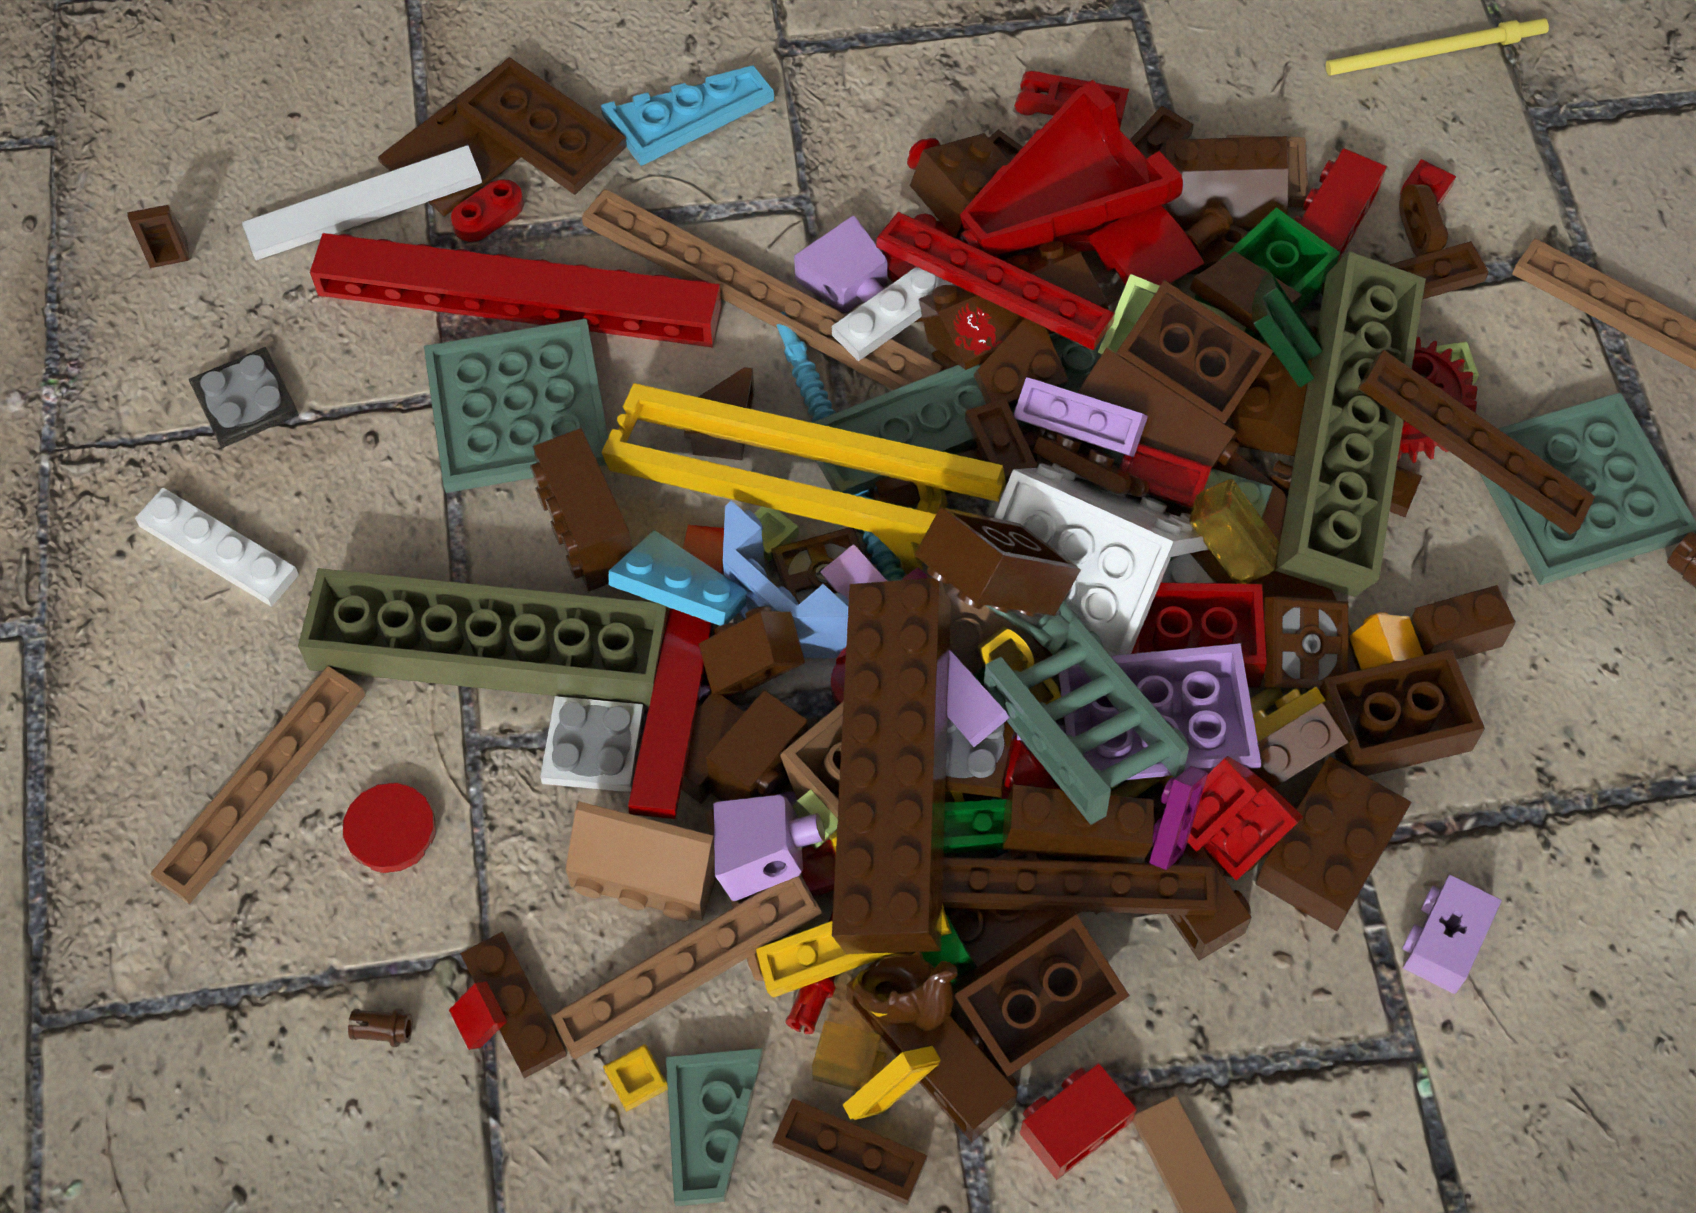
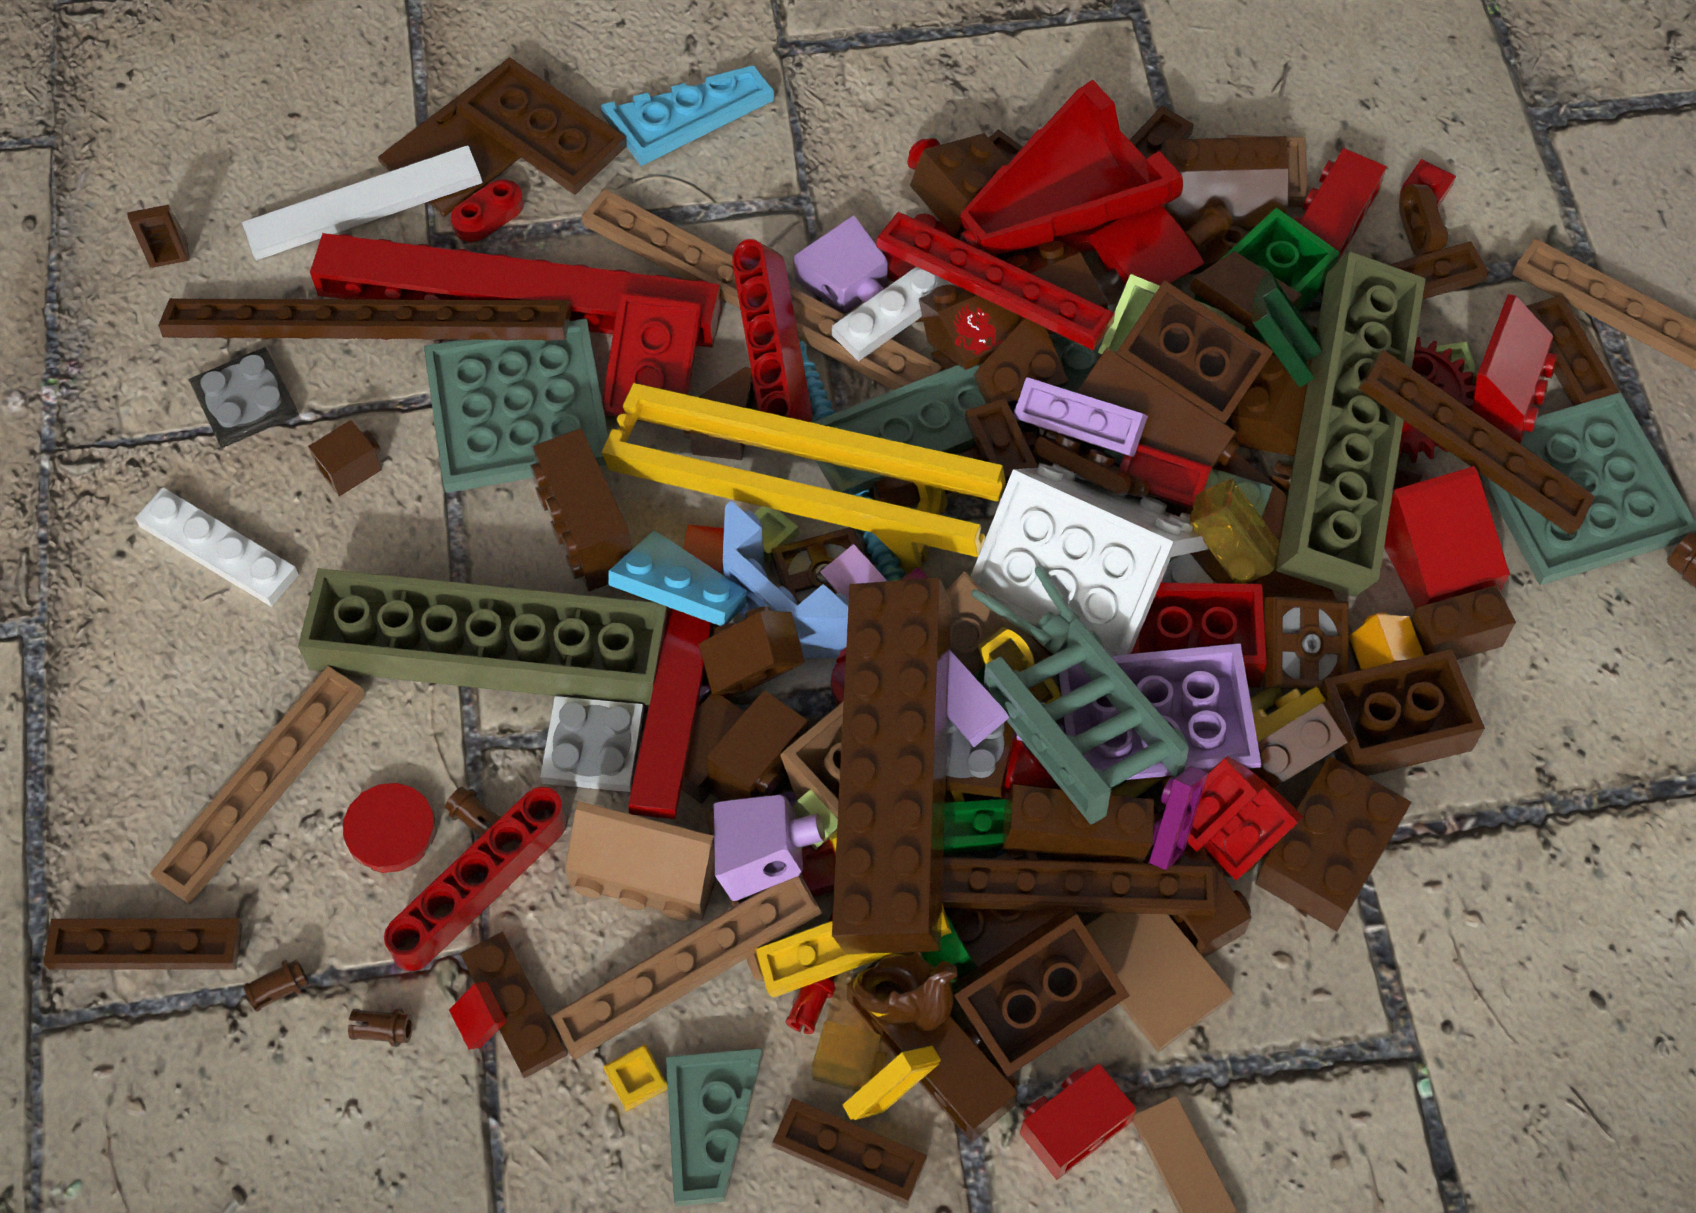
(143, 944): none -> reddish brown plate
(276, 984): none -> reddish brown pin
(346, 457): none -> reddish brown brick
(366, 319): none -> reddish brown plate
(470, 810): none -> reddish brown pin
(472, 899): none -> red beam
(651, 347): none -> red tile
(760, 276): none -> red beam
(996, 563): reddish brown brick -> none
(1059, 91): red plate -> none
(1161, 971): none -> medium nougat tile
(1444, 538): none -> red slope
(1445, 958): lavender brick -> none
(1506, 33): light yellow bar -> none
(1514, 371): none -> red slope
(1577, 362): none -> reddish brown plate

